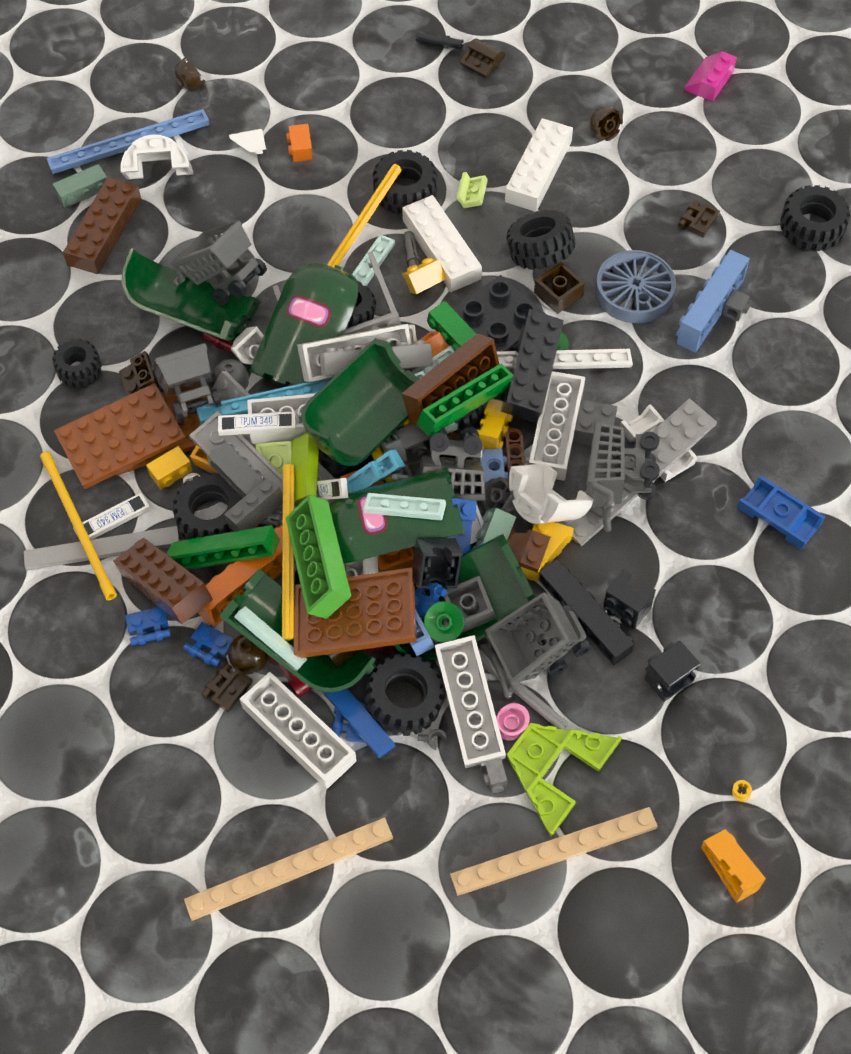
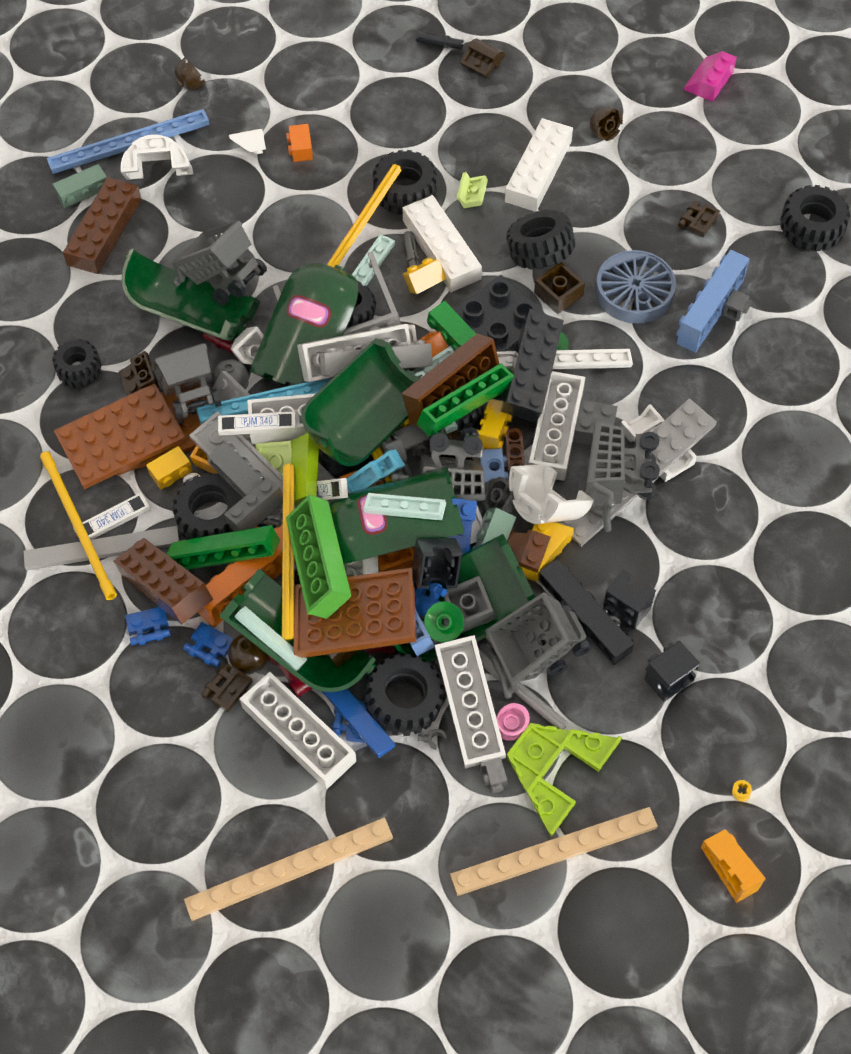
(781, 511): blue piece -> none

